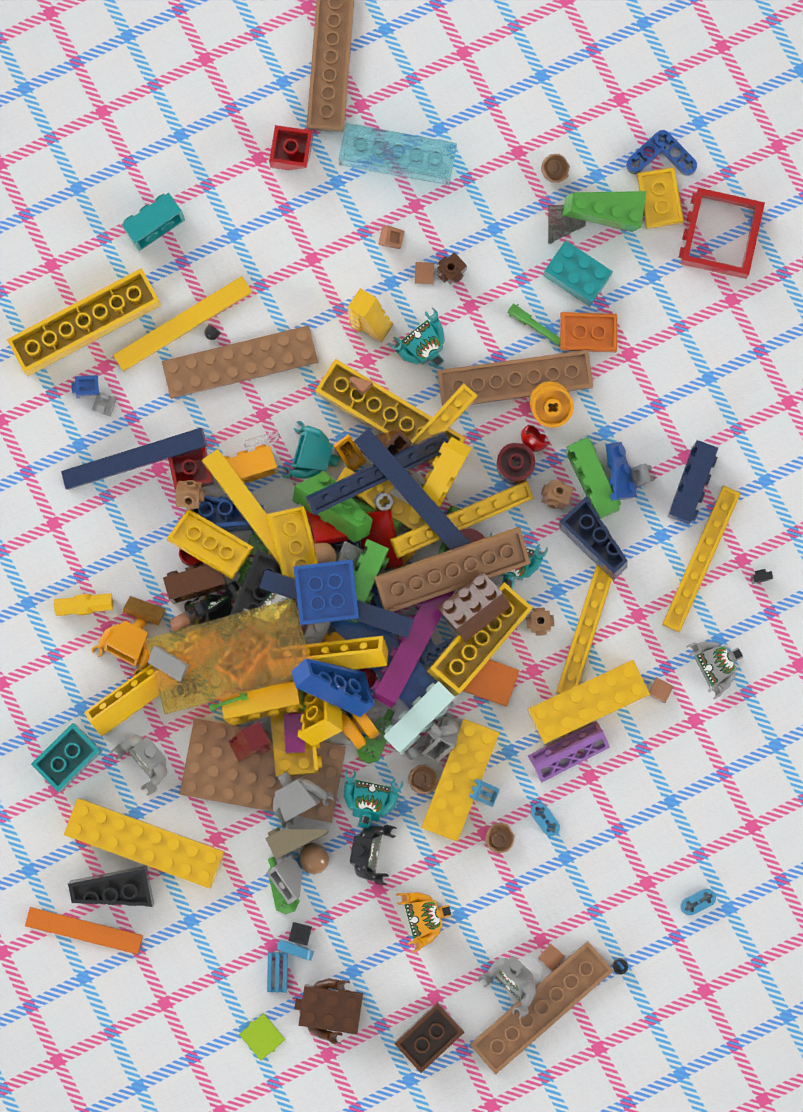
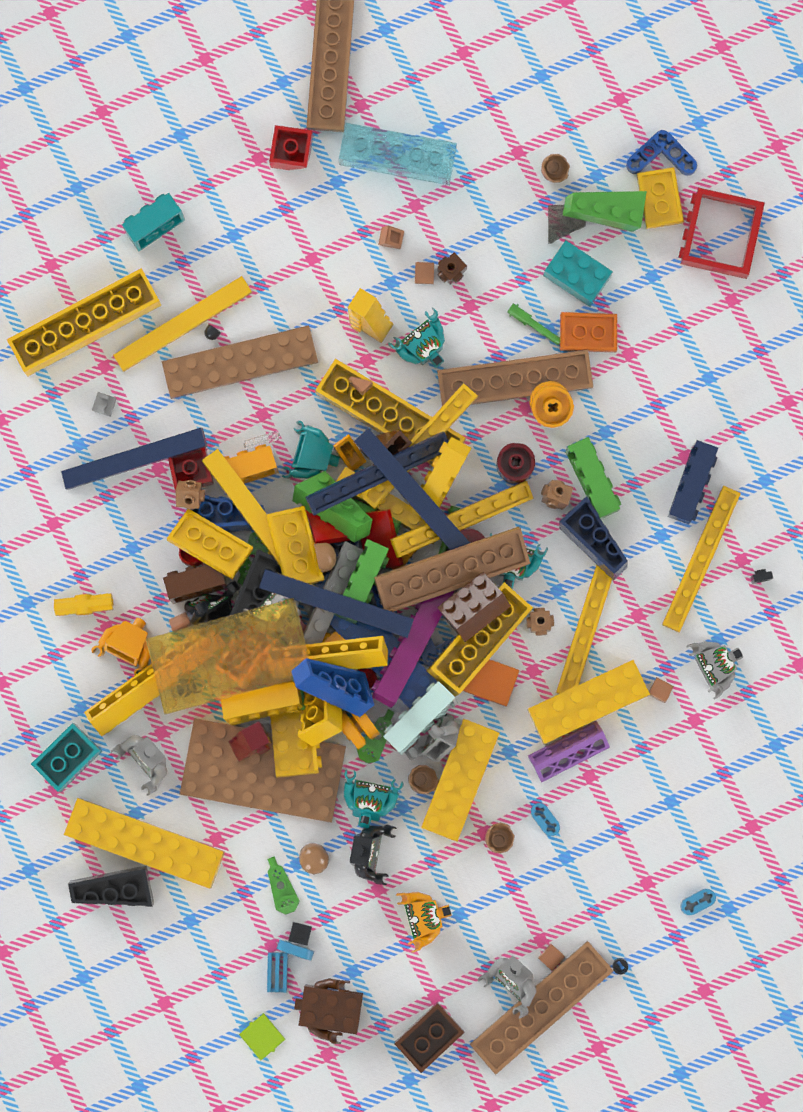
(84, 930): orange tile -> none
(85, 386): blue bracket -> none
(144, 610): pearl gold tile -> none
(168, 663): light grey slope -> none
(213, 707): bright green hinge -> none
(287, 878): light grey slope -> none
(288, 840): dark tan slope -> none
(291, 726): magenta tile -> none
(297, 797): light grey torso -> none
(326, 592): blue plate -> none
(386, 506): light grey bush -> none
(477, 789): dark azure tile -> none
(533, 439): red hair -> none
(621, 472): blue wing -> none
(641, 475): light grey tile -> none

